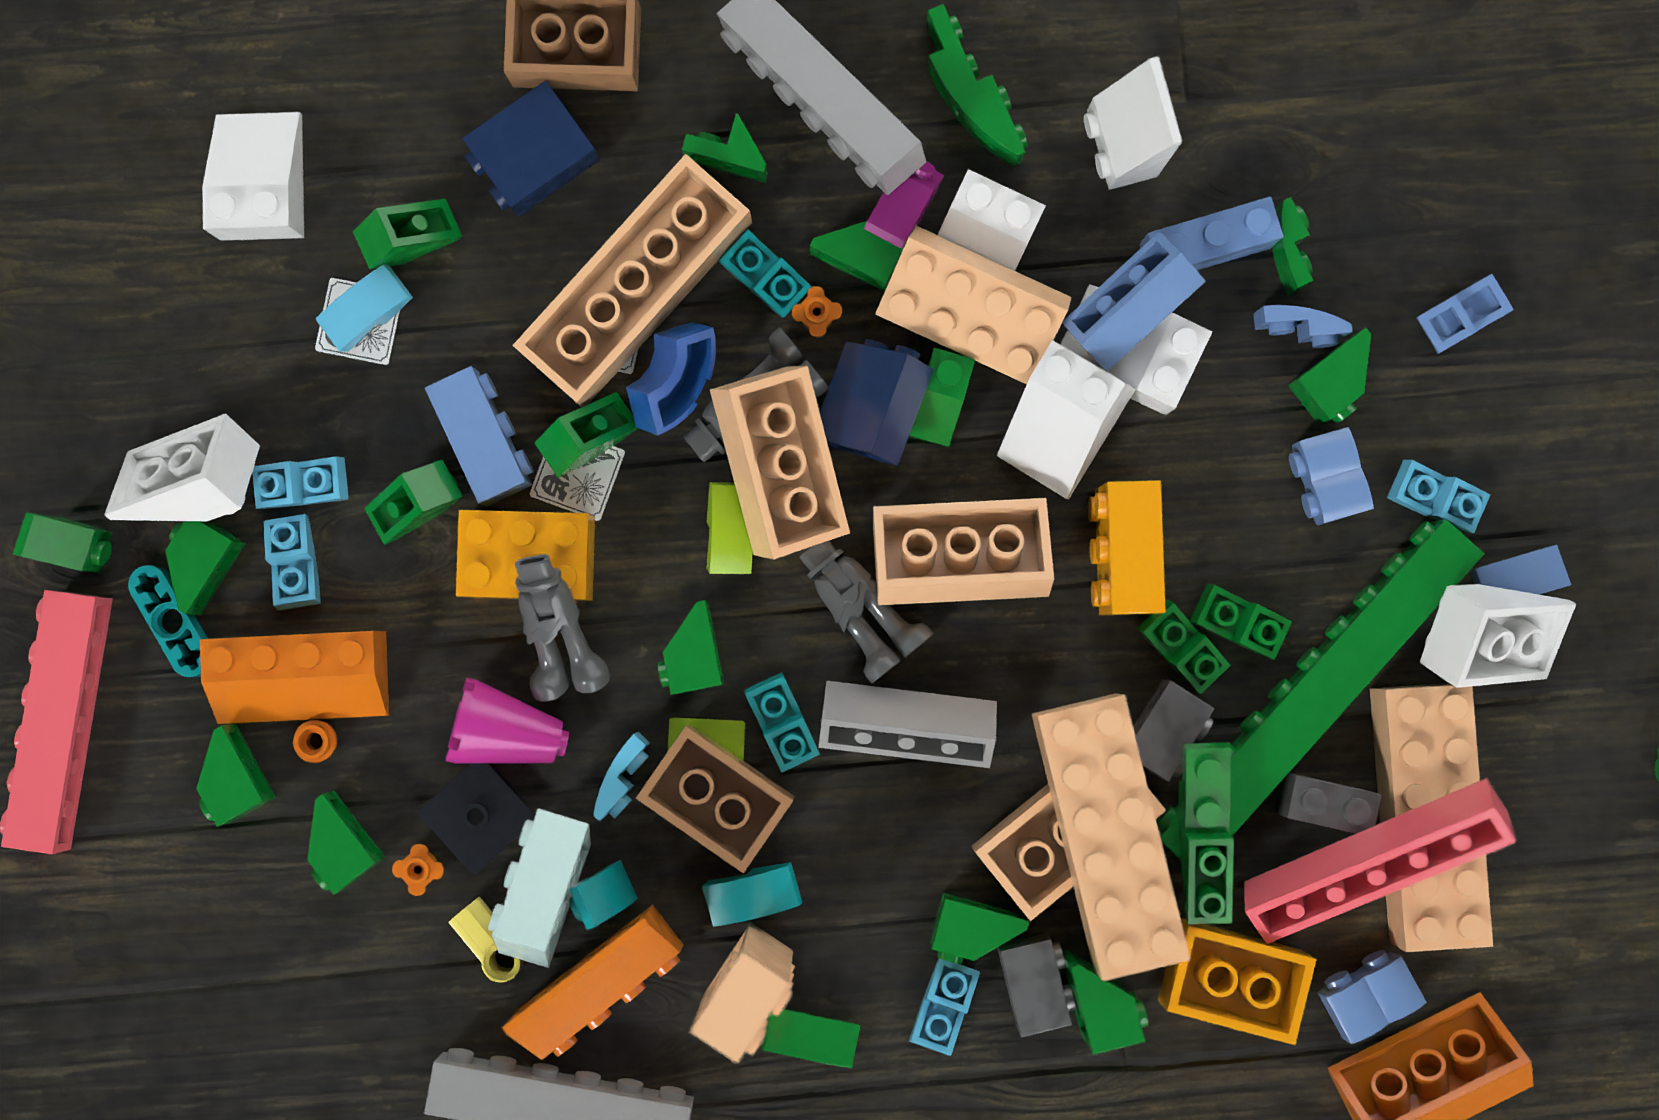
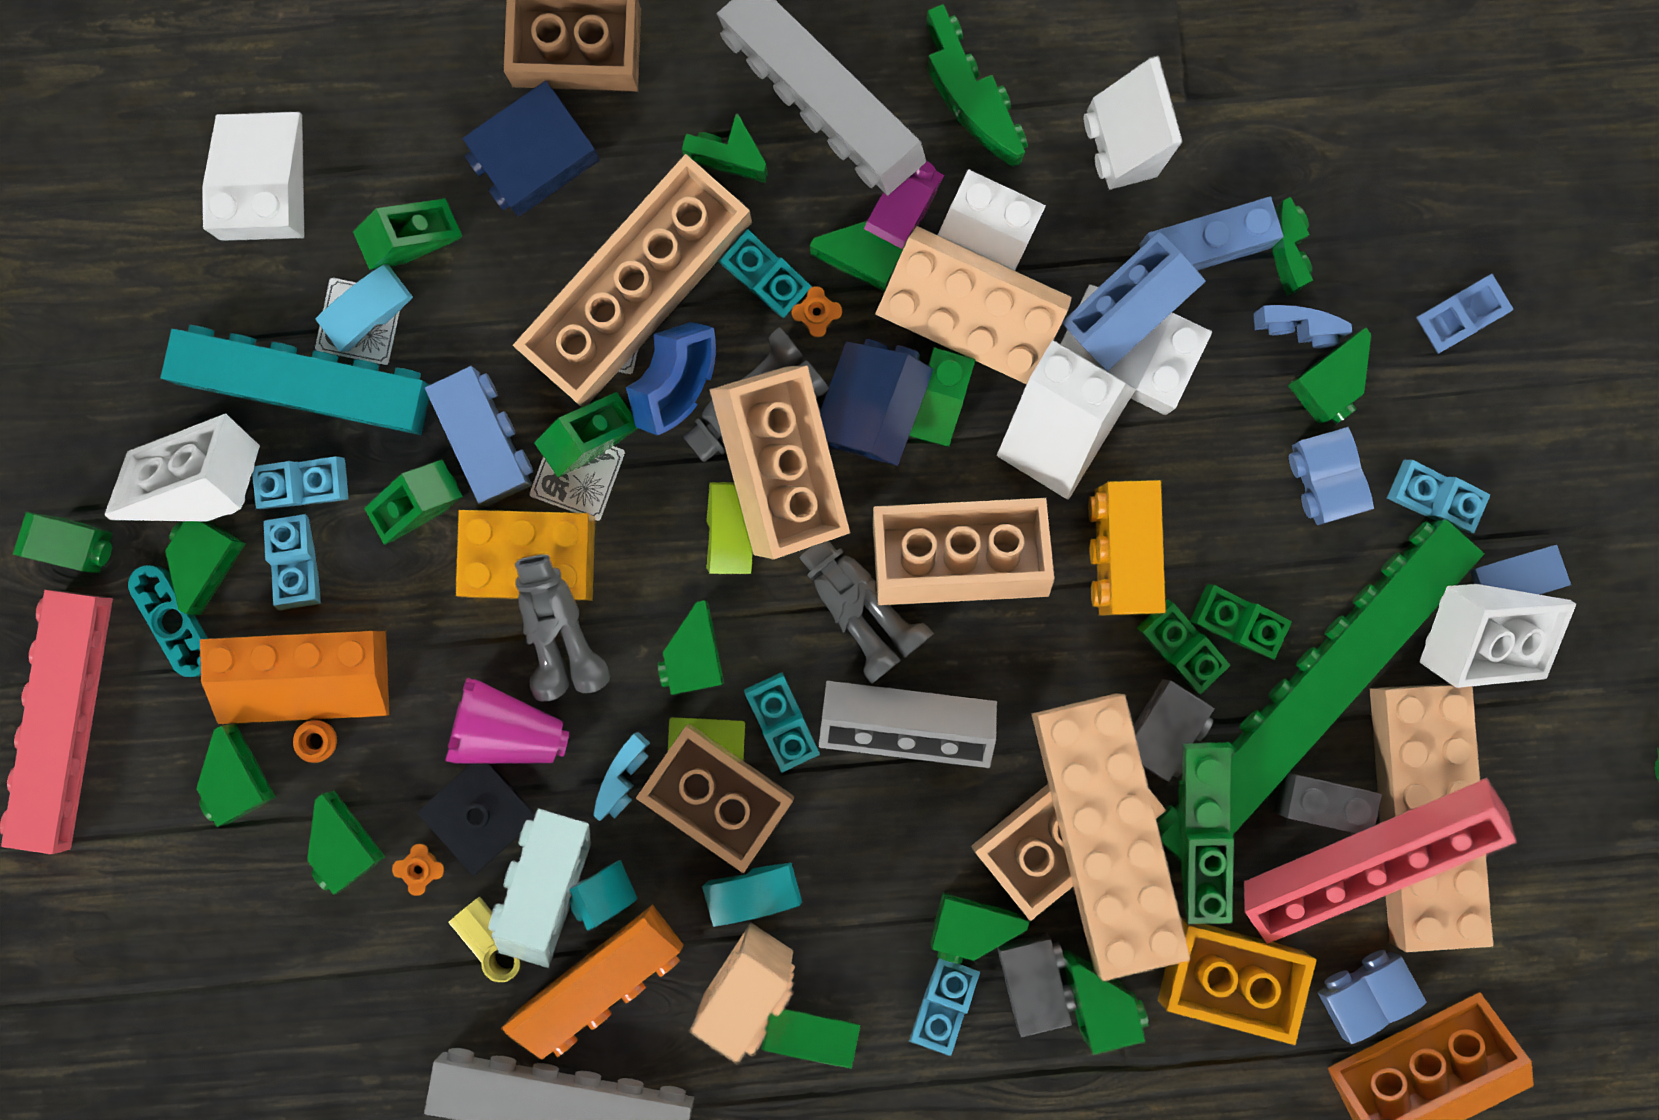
(295, 380): none -> teal brick

